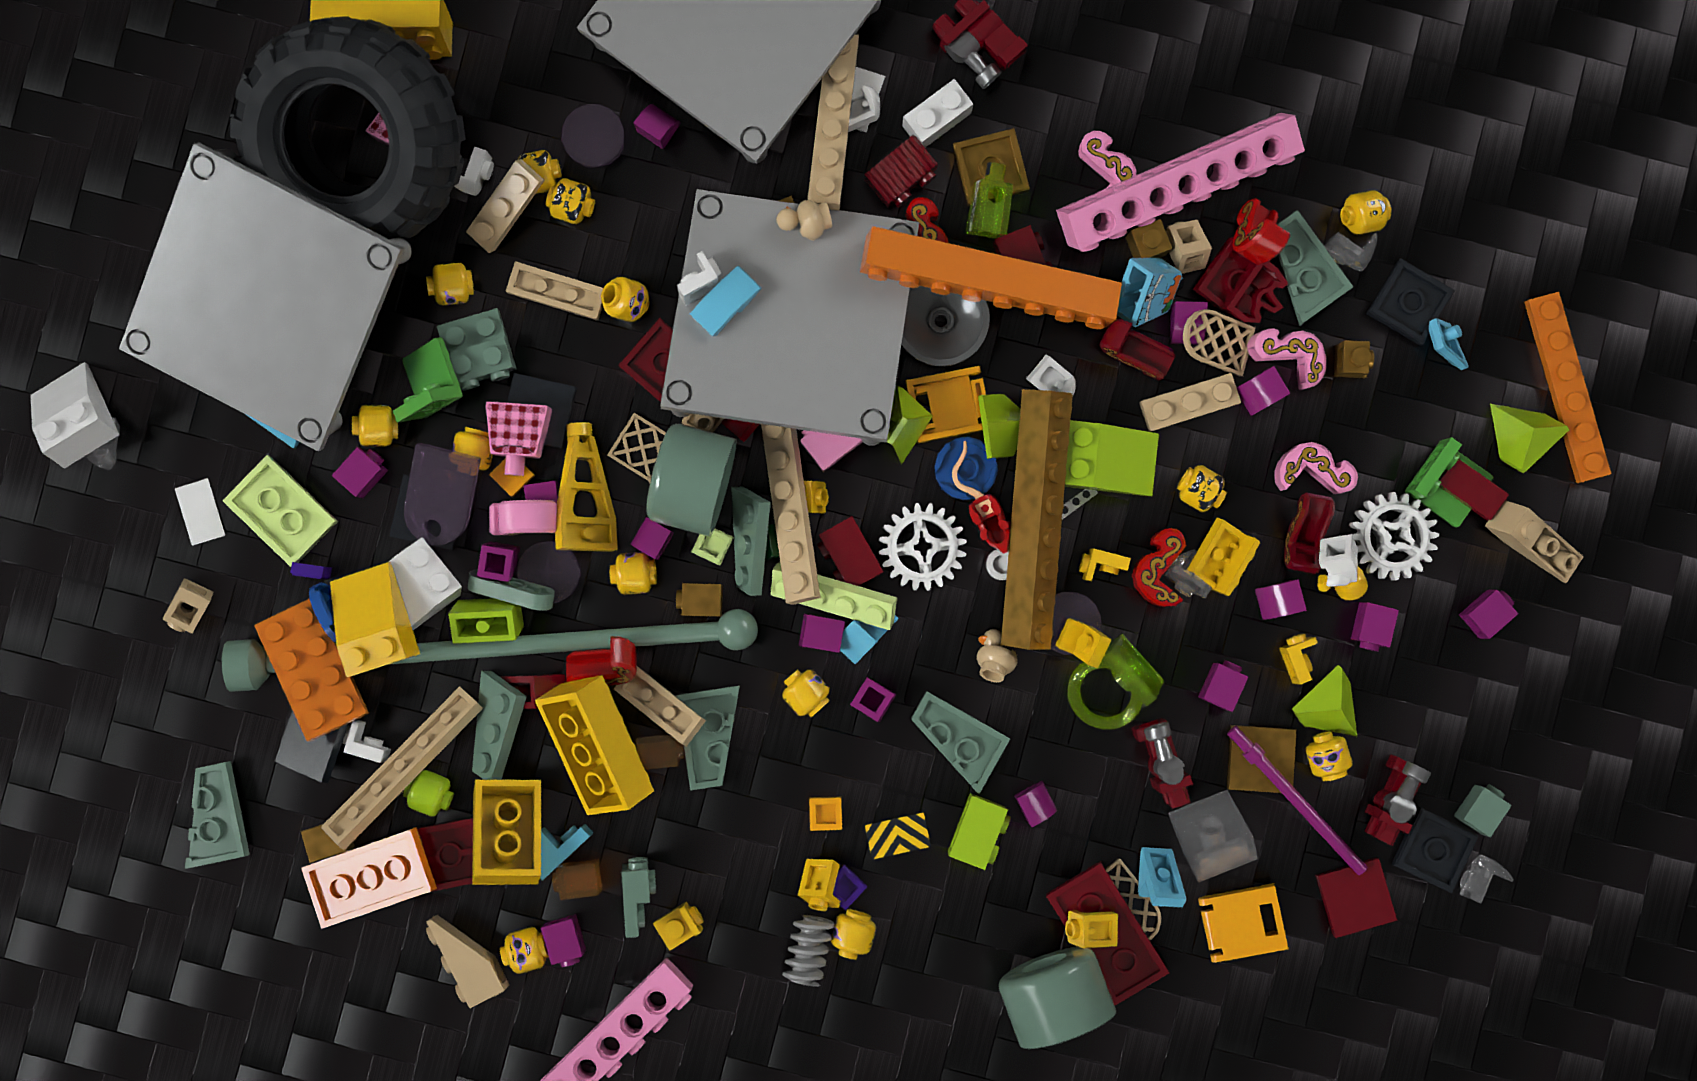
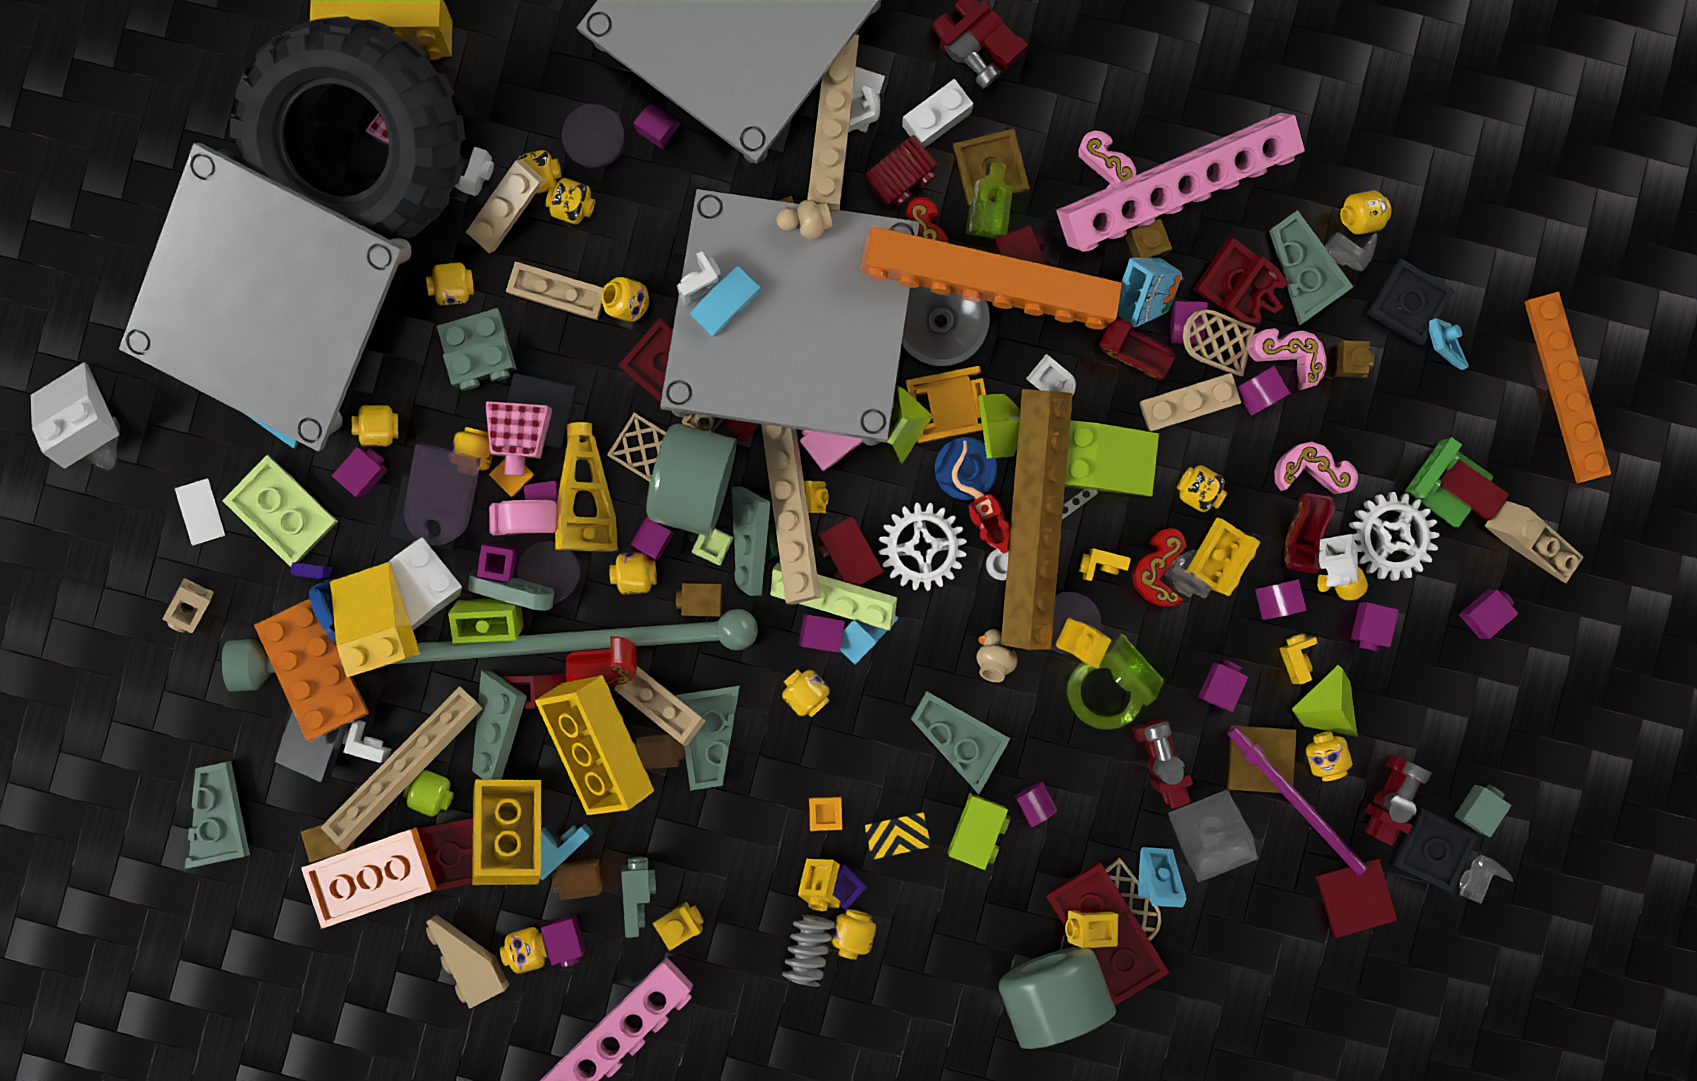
(431, 381): bright green bracket -> none
(873, 699): magenta brick -> none
(1189, 246): tan brick -> none
(1238, 925): light orange container -> none
(1258, 234): red animal -> none
(1524, 435): lime slope -> none

